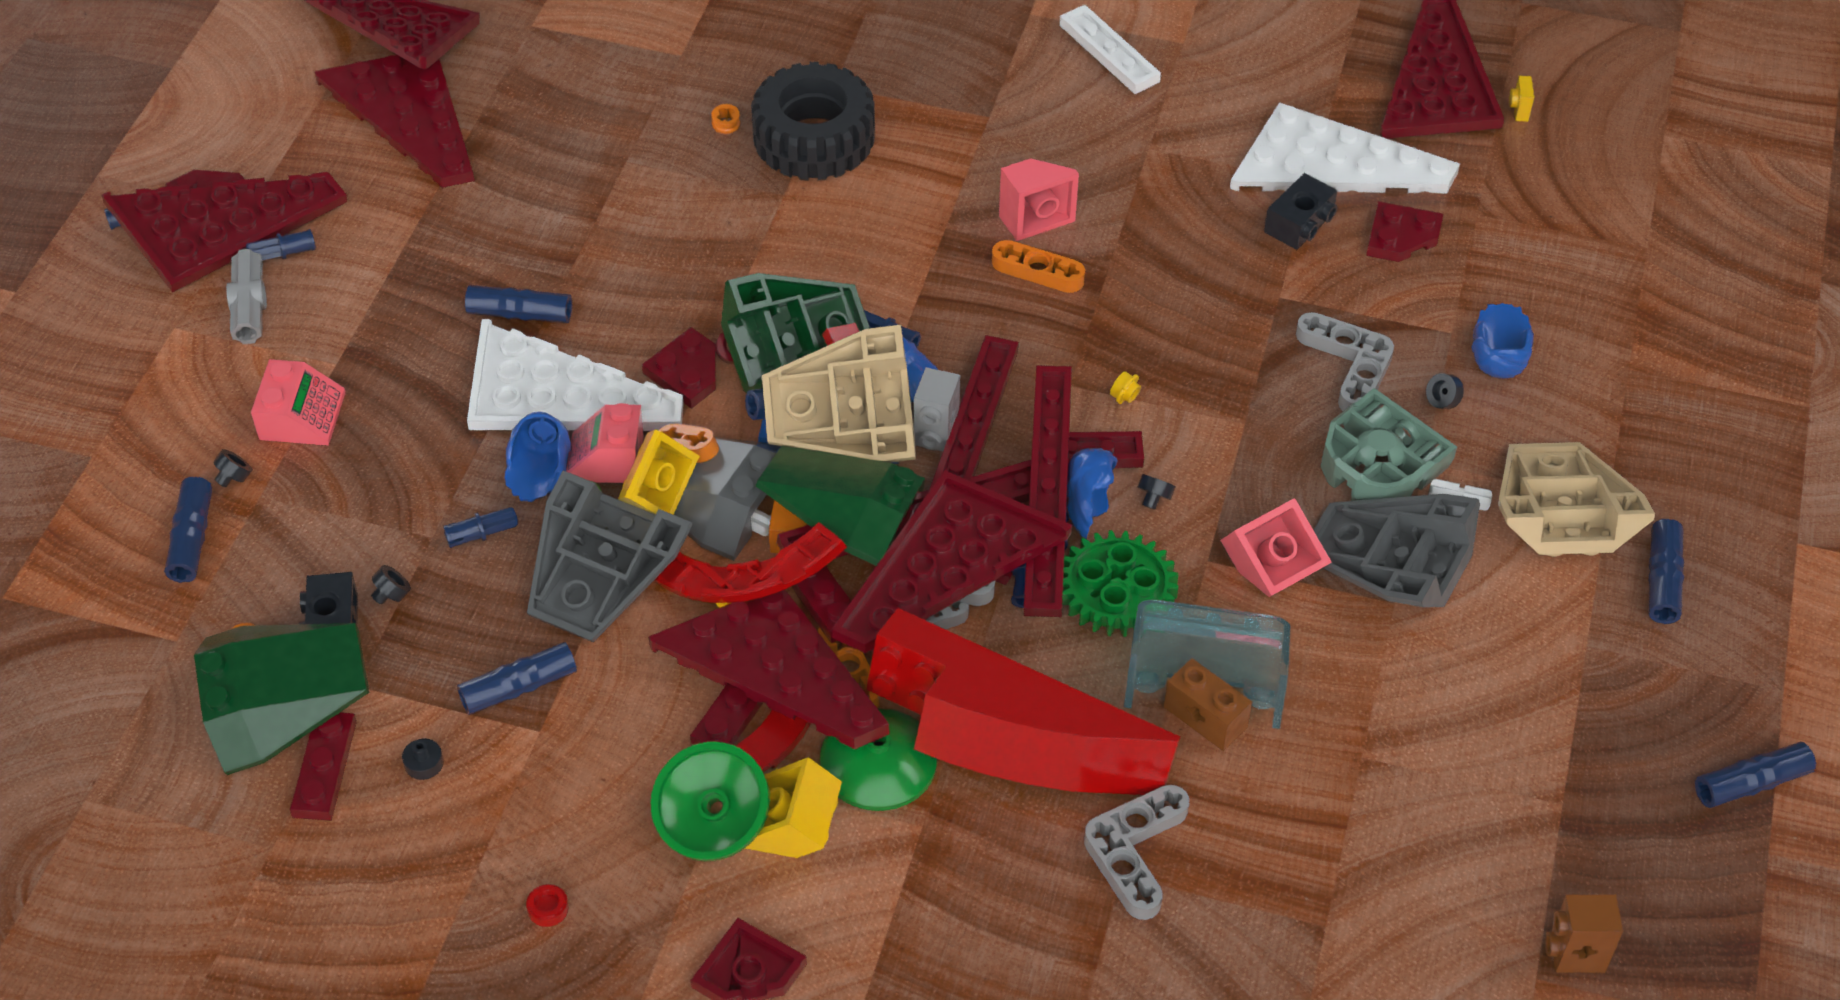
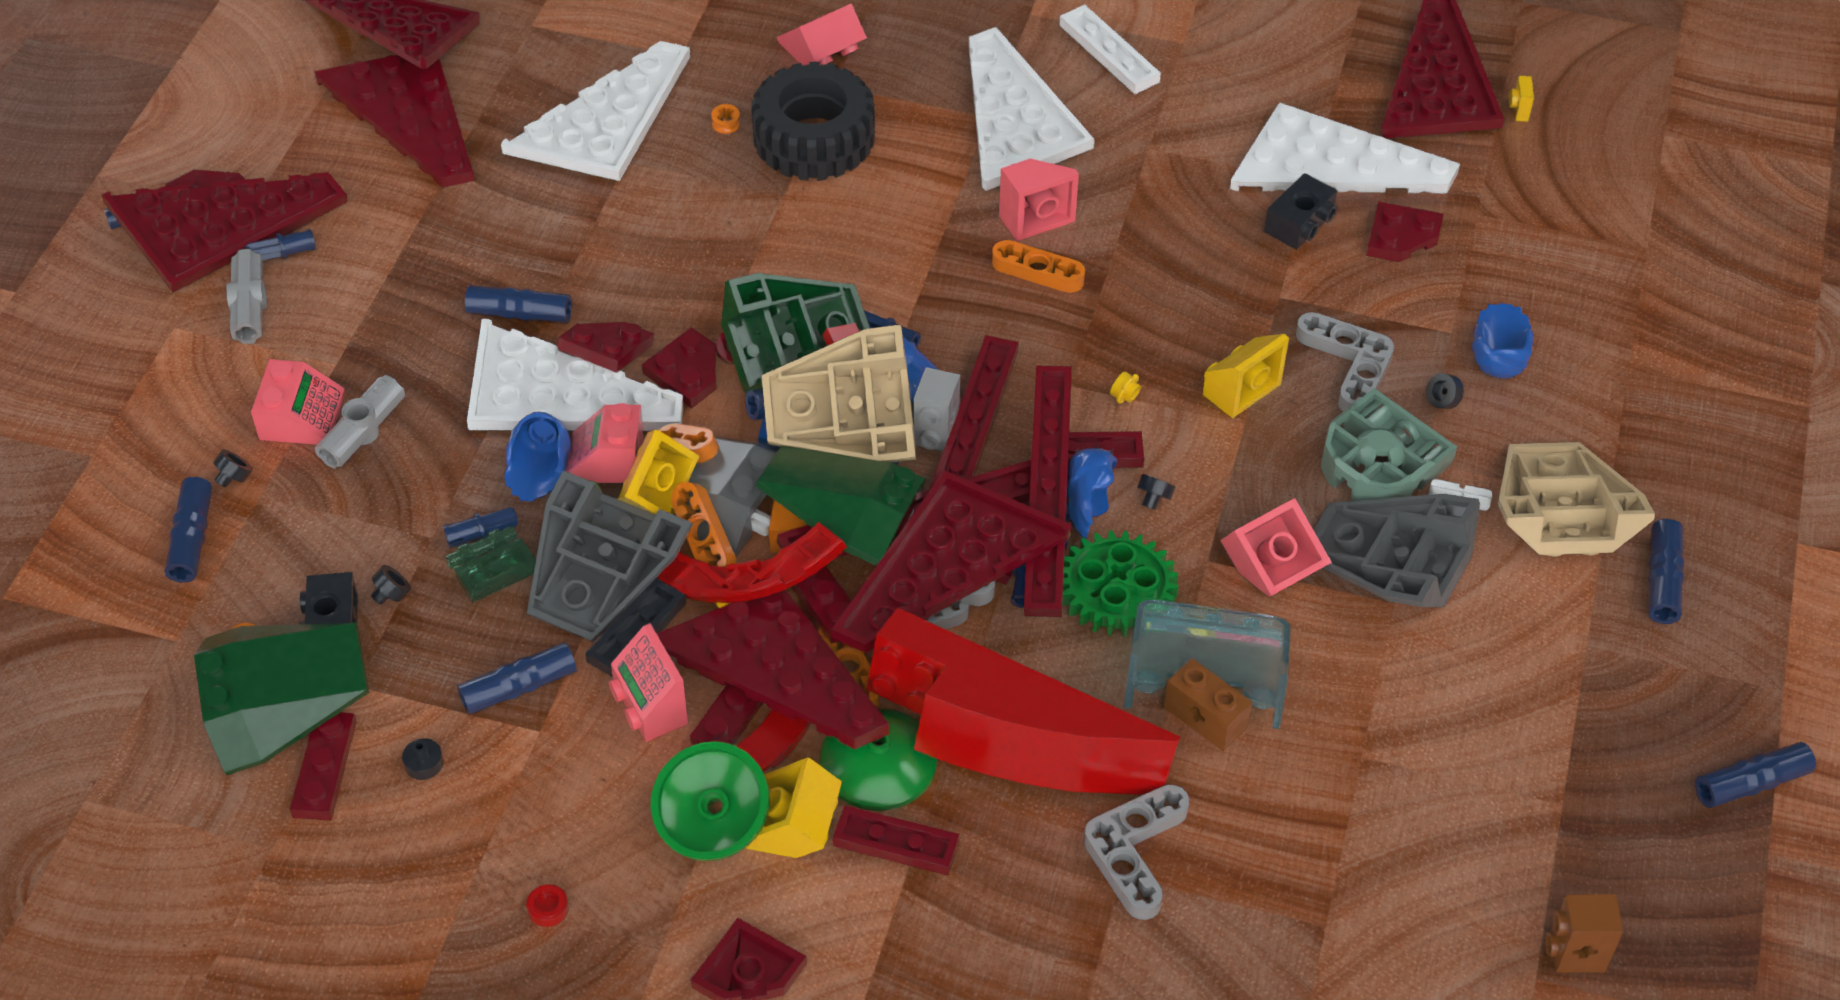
(360, 421): none -> light grey piece
(495, 569): none -> clear green plate
(607, 120): none -> white wing
(607, 343): none -> dark red plate
(649, 686): none -> coral slope
(654, 606): none -> black plate
(716, 539): none -> orange beam
(824, 37): none -> coral slope
(896, 840): none -> dark red plate
(1017, 111): none -> white wing
(1246, 374): none -> yellow slope

